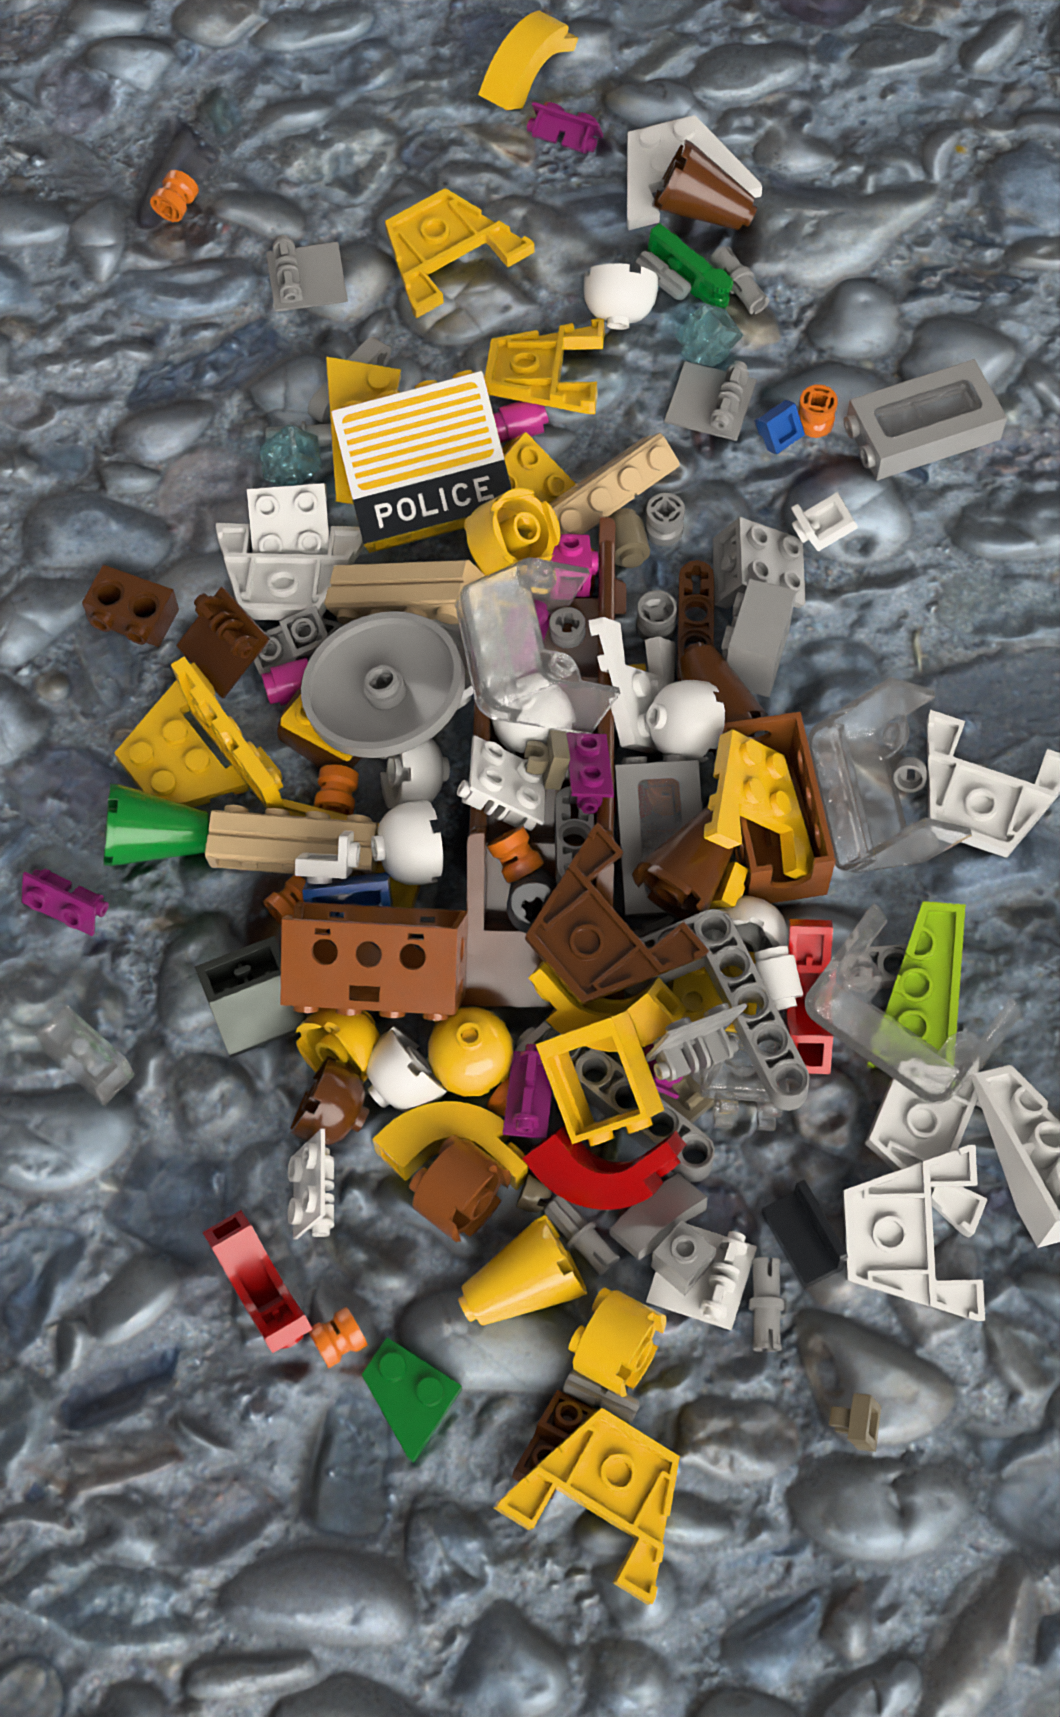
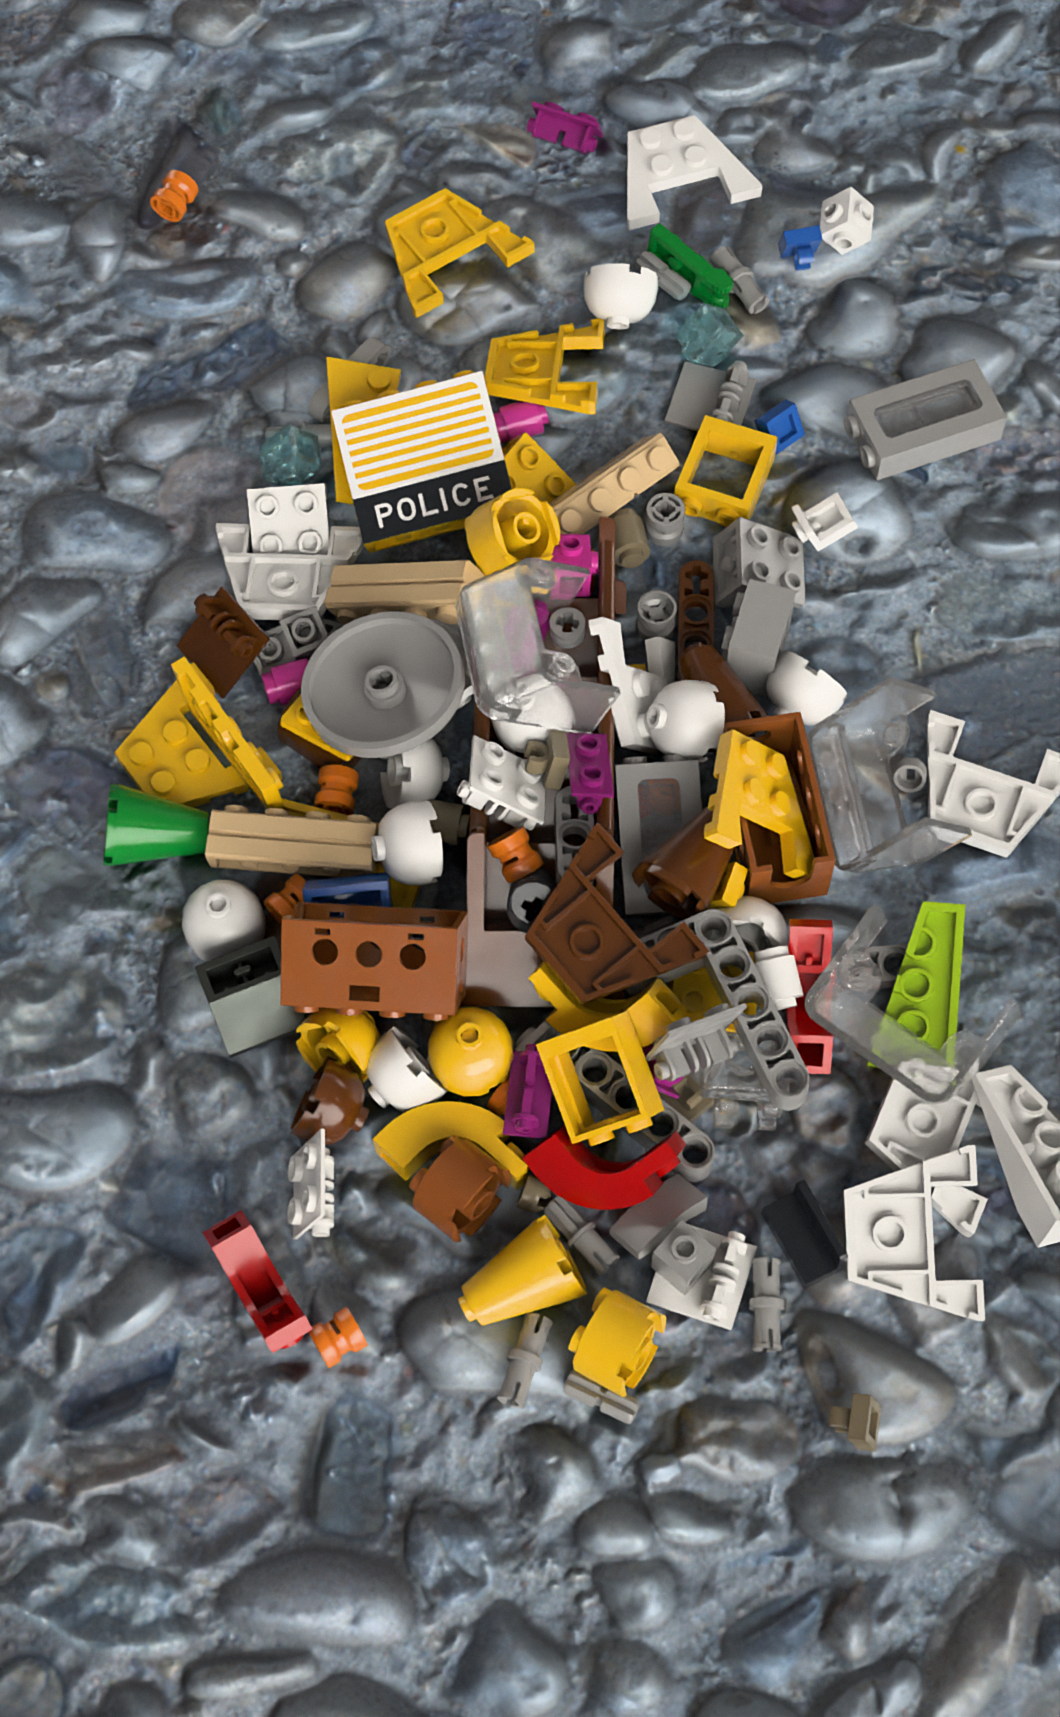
(50, 895): magenta hinge -> none
(85, 1055): clear brick -> none
(134, 599): reddish brown brick -> none
(222, 919): none -> white cylinder
(305, 275): light grey hinge -> none
(324, 867): white bracket -> none
(409, 1394): green wing -> none
(450, 821): none -> dark tan brick
(521, 58): yellow arch -> none
(524, 1360): none -> light grey pin
(556, 1424): reddish brown slope -> none
(618, 1478): yellow wing -> none
(703, 191): reddish brown cone -> none
(734, 443): none -> yellow window
(801, 245): none -> blue tile
(802, 689): none -> white cylinder
(817, 410): orange wheel -> none
(846, 220): none -> white brick

